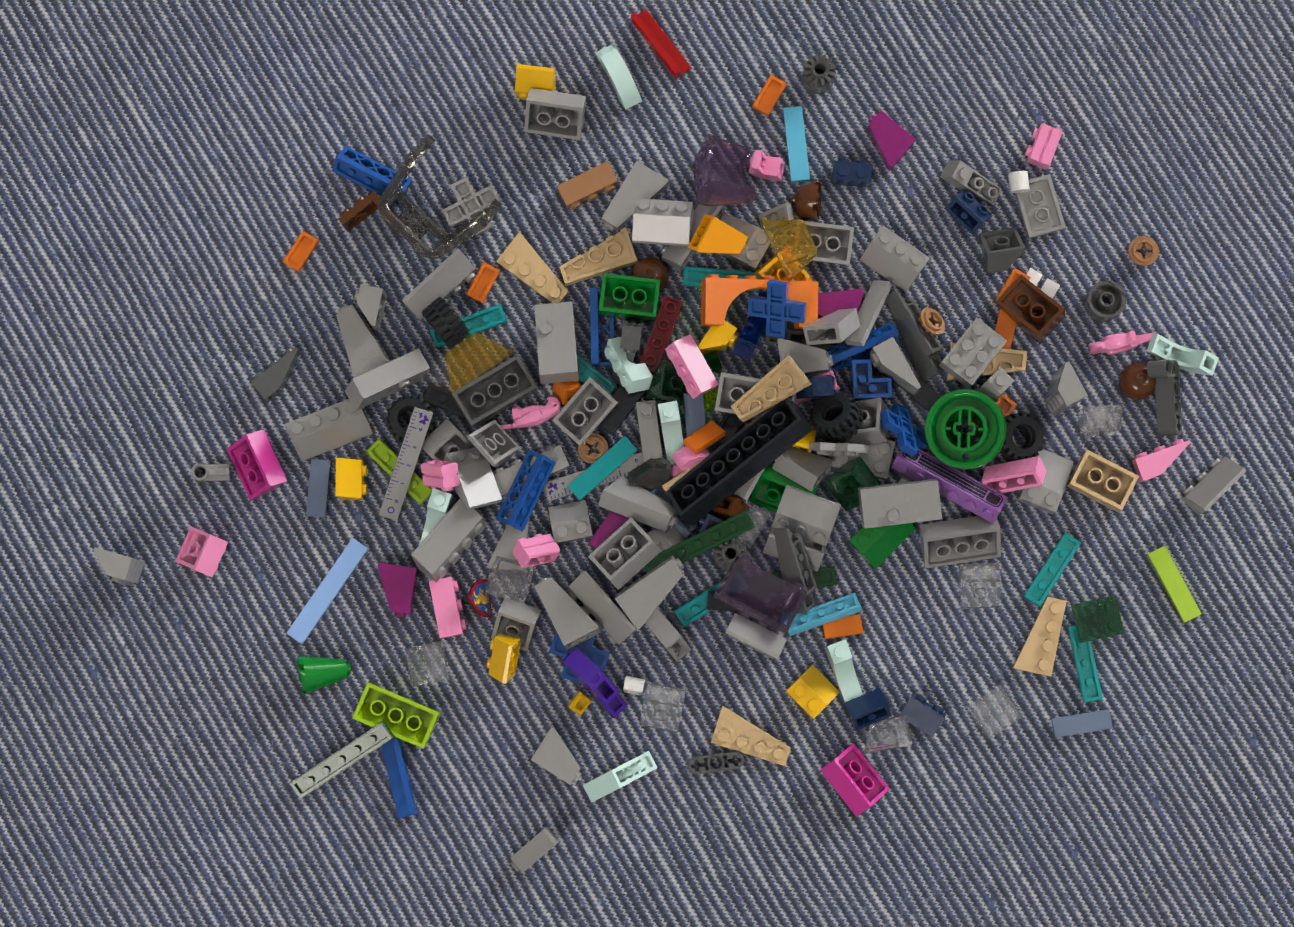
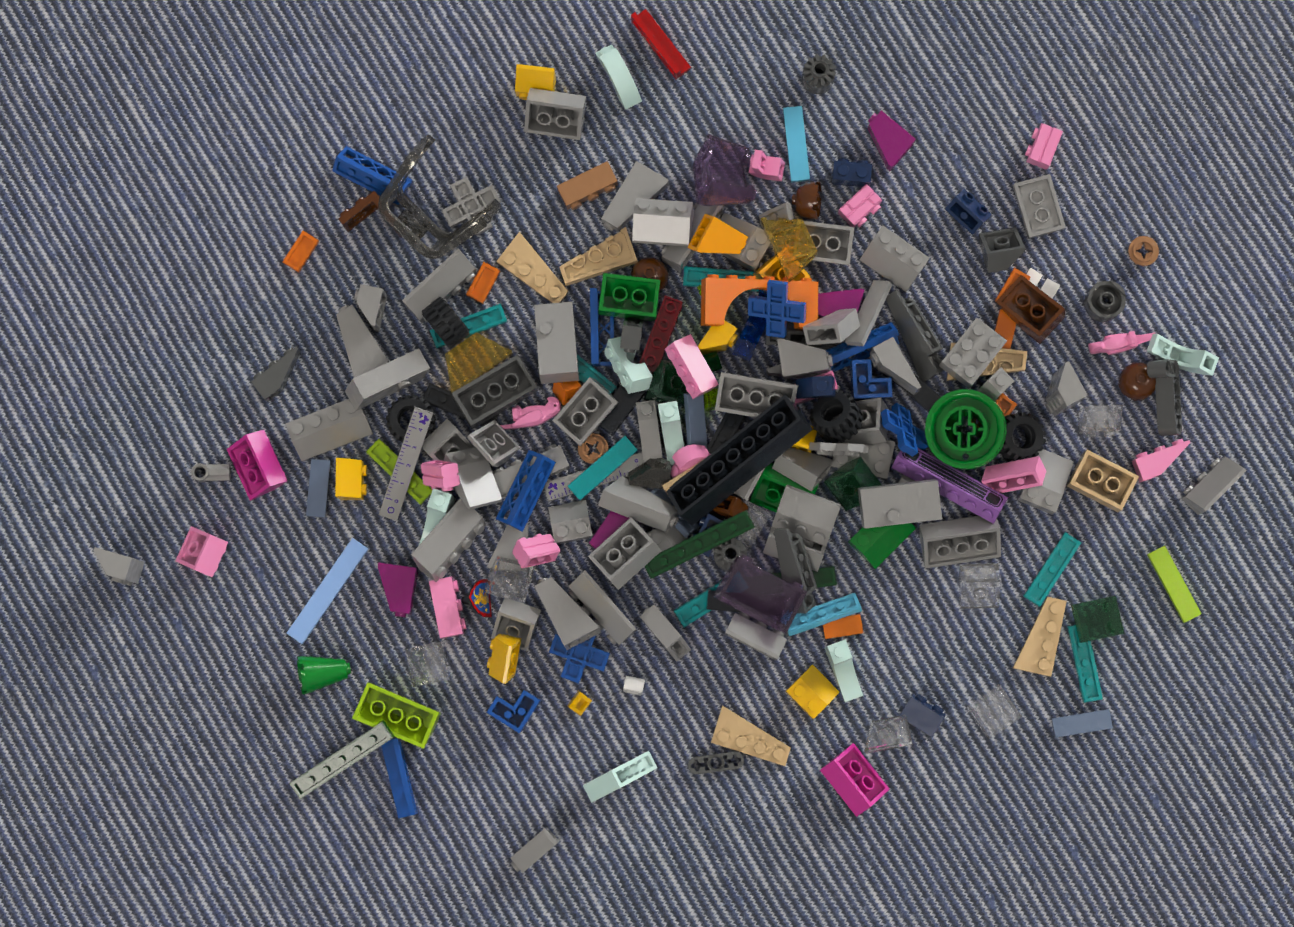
(514, 716): none -> blue brick
(557, 758): light grey slope -> none
(595, 681): dark purple slope -> none
(647, 592): light grey slope -> none
(662, 707): clear slope -> none
(704, 437): orange tile -> none
(769, 95): orange tile -> none
(773, 388): tan wing -> none
(860, 206): none -> bright pink brick
(867, 708): dark blue brick -> none
(935, 318): medium nougat gear -> none
(966, 178): light grey slope -> none
(1018, 182): white brick -> none

